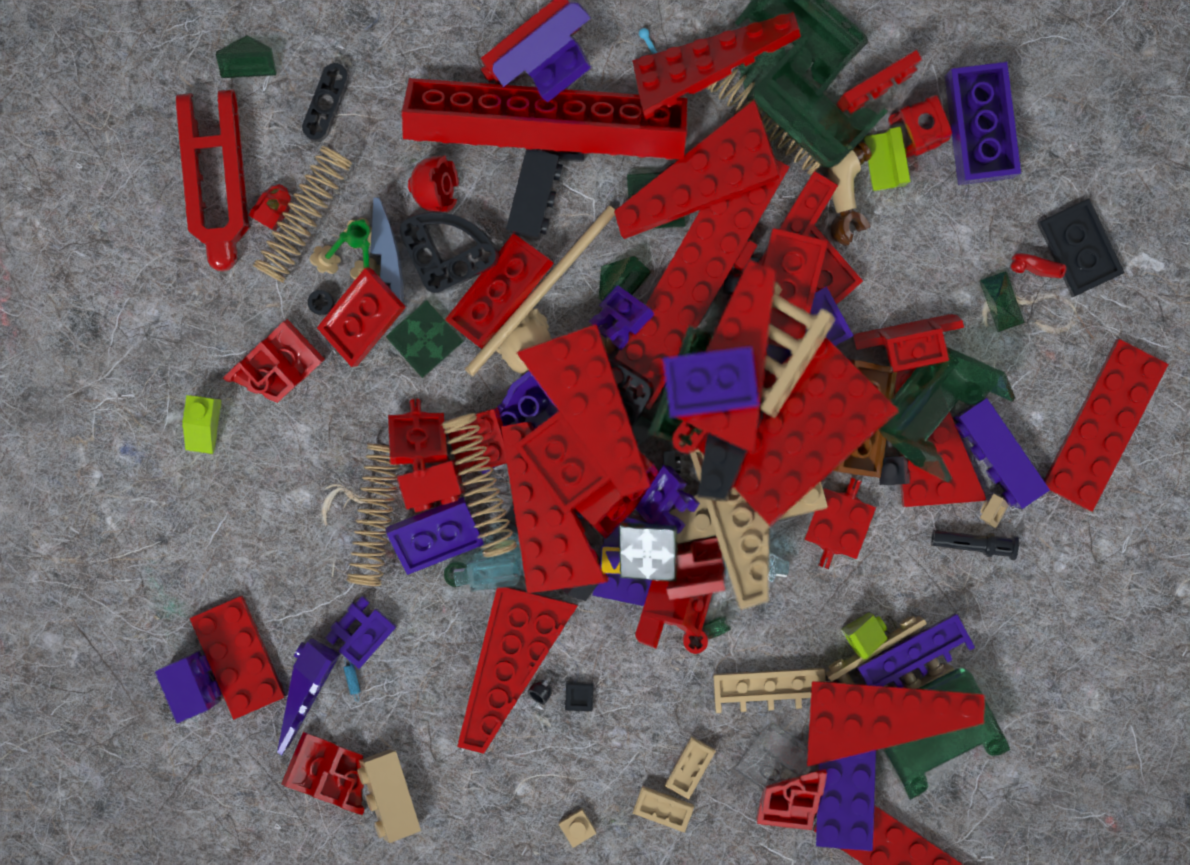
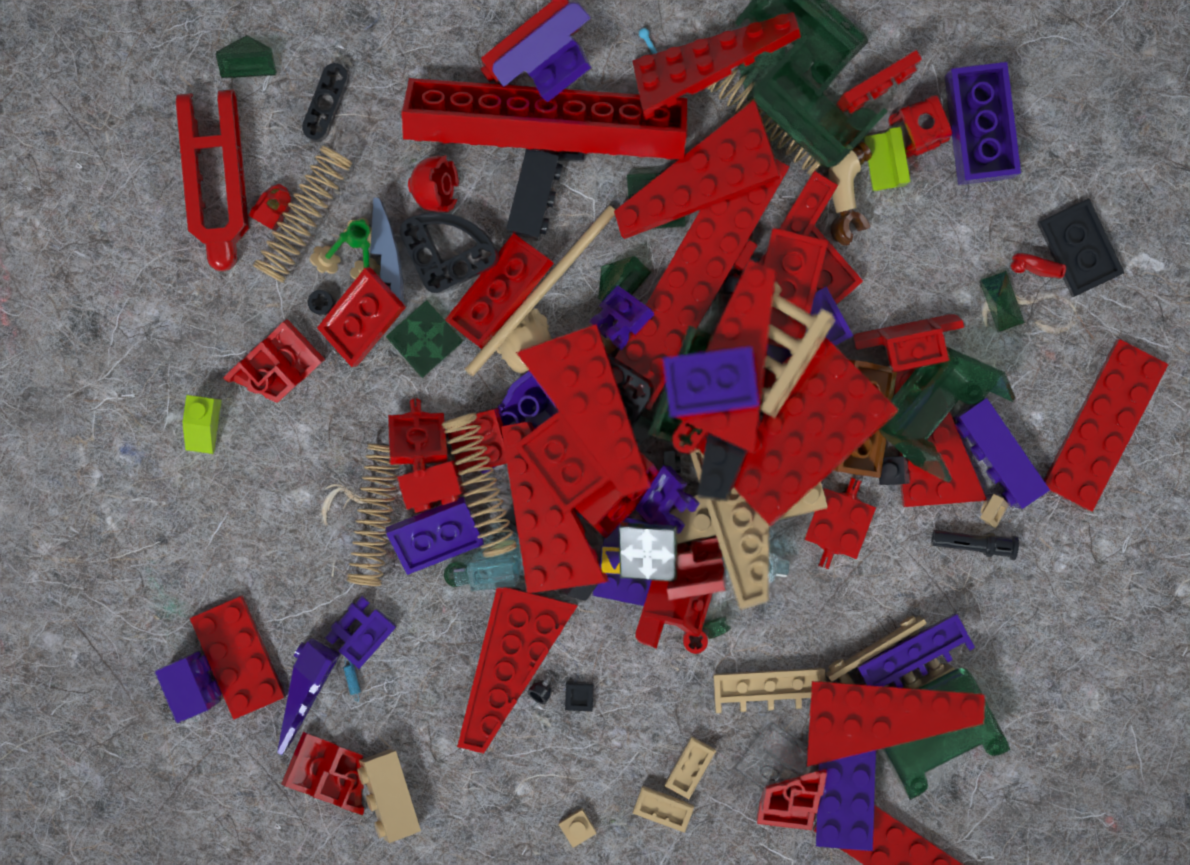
(865, 634): lime slope -> none

